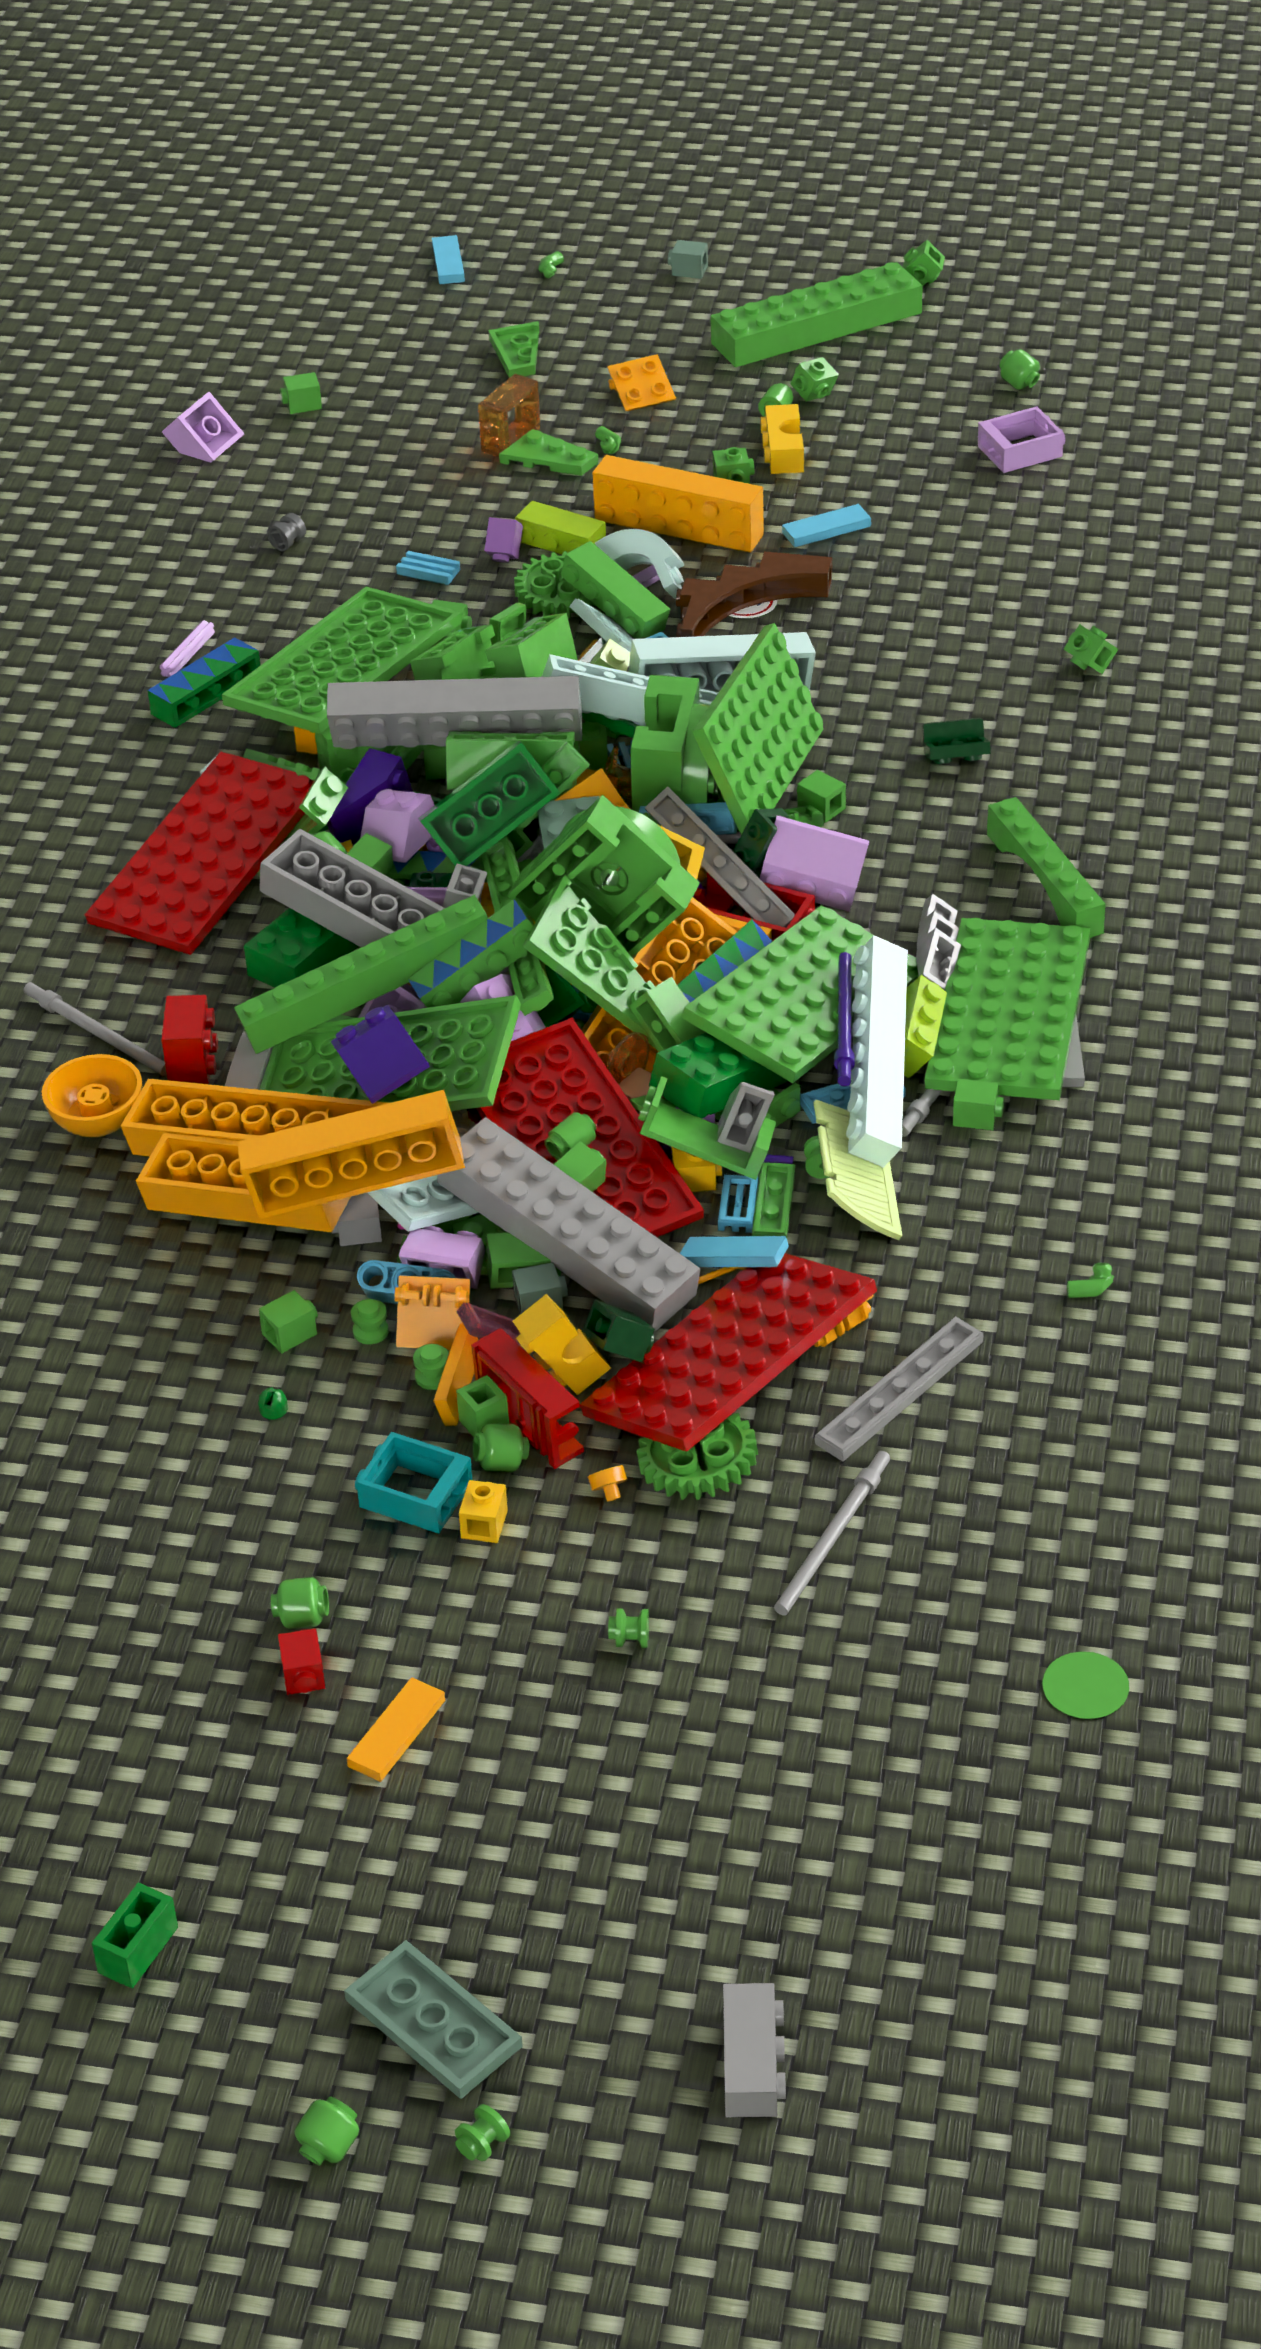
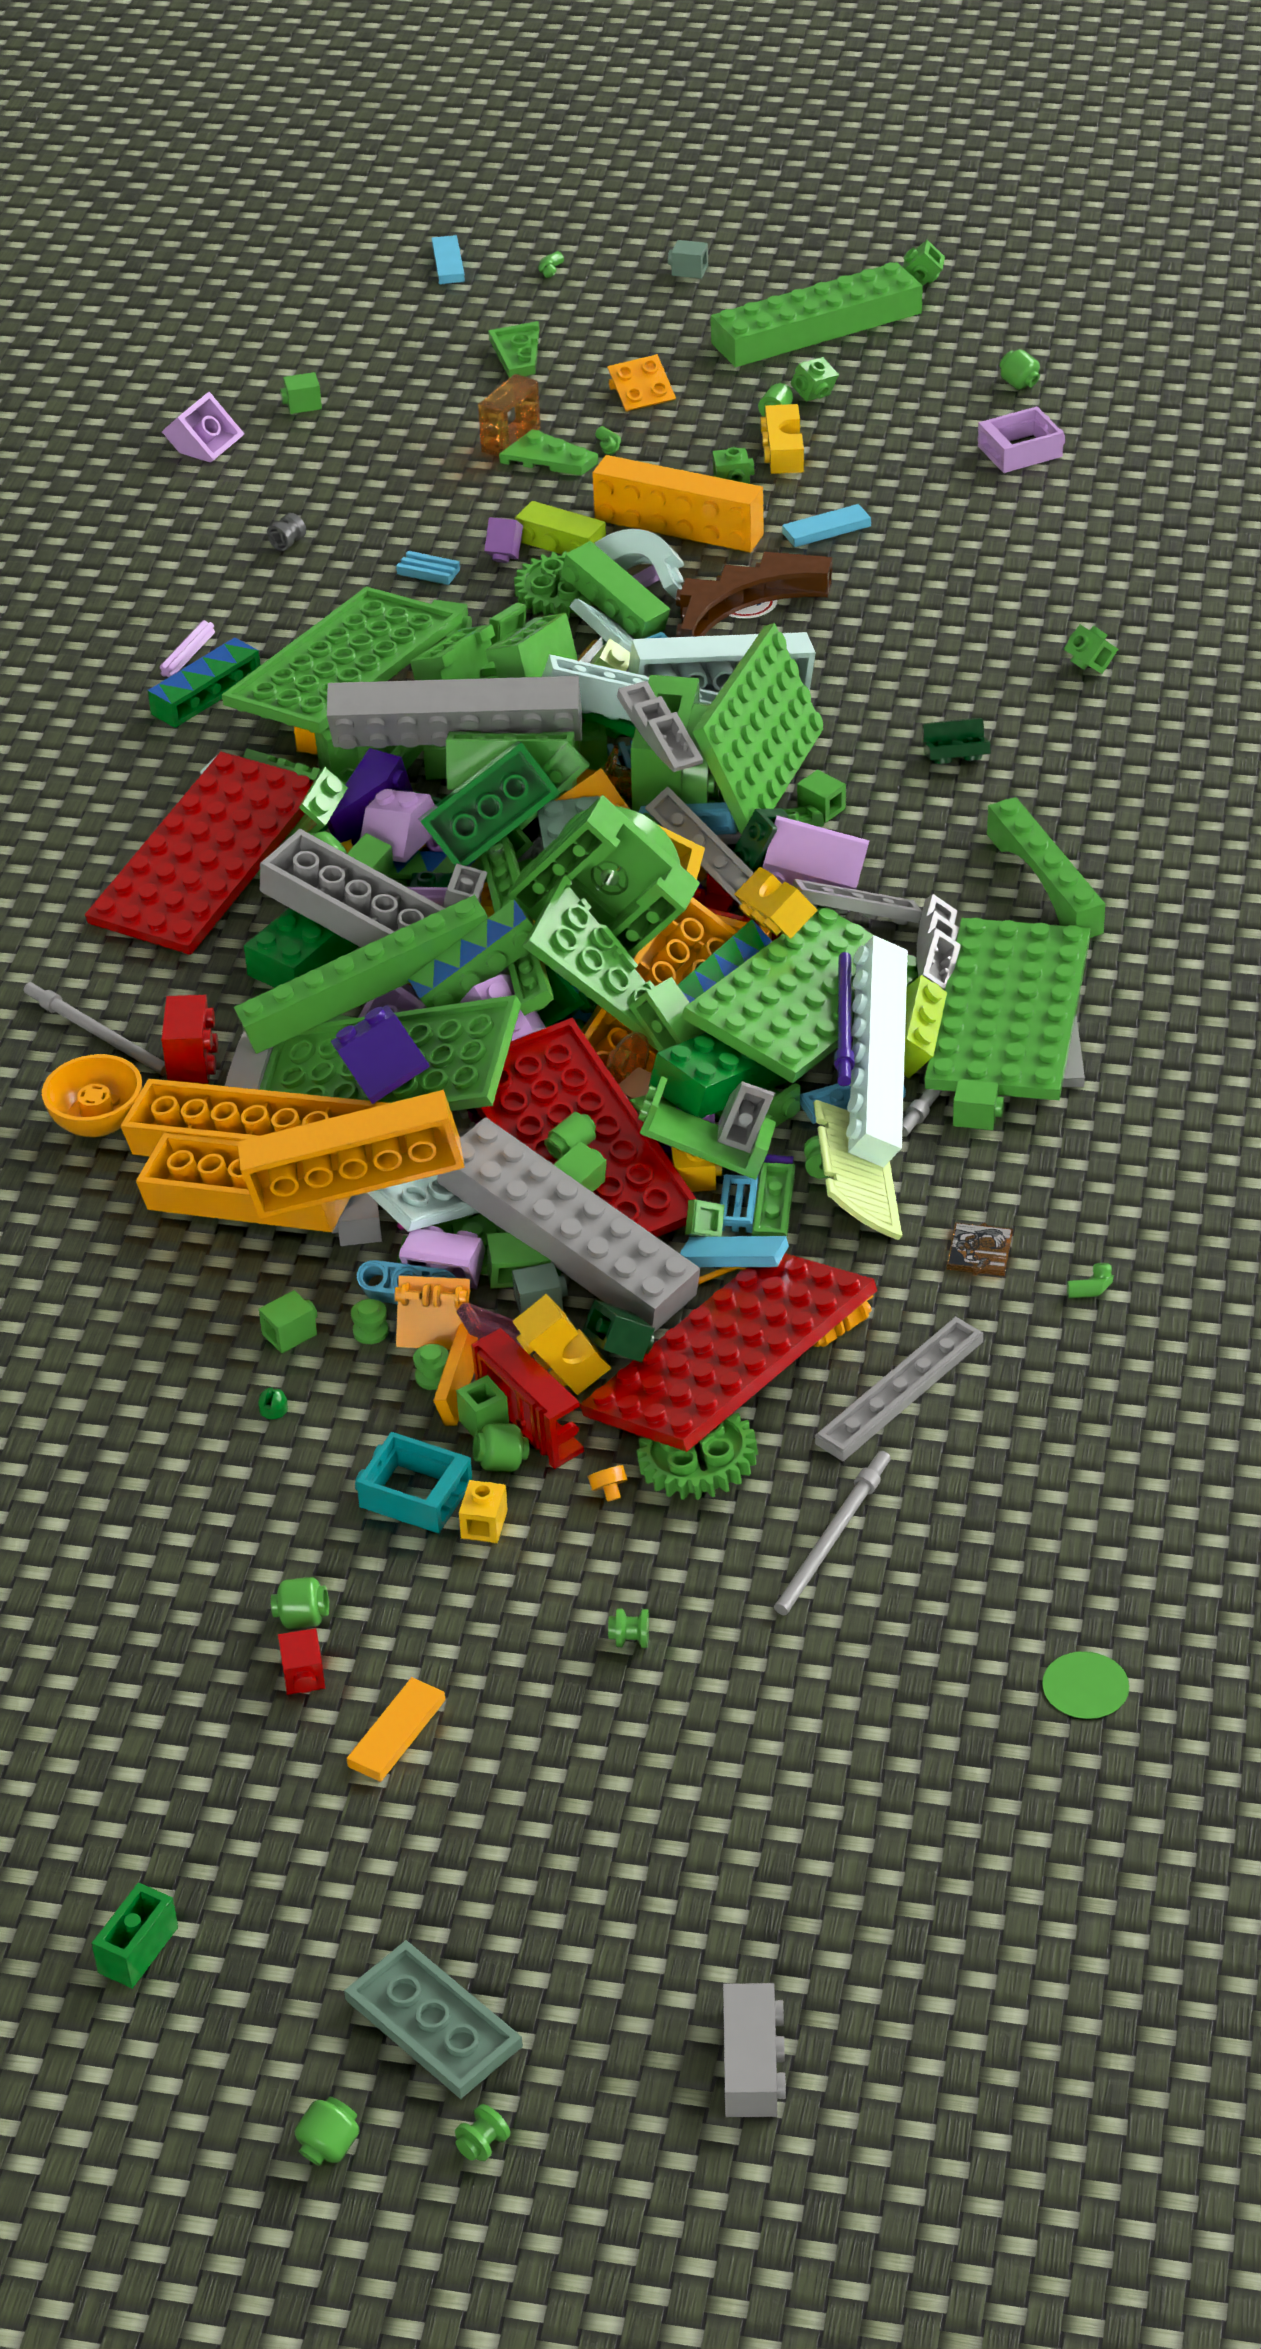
(659, 726): none -> light grey slope
(704, 1219): none -> bright green tile
(774, 904): none -> yellow arch
(866, 903): none -> light grey plate
(979, 1249): none -> piece

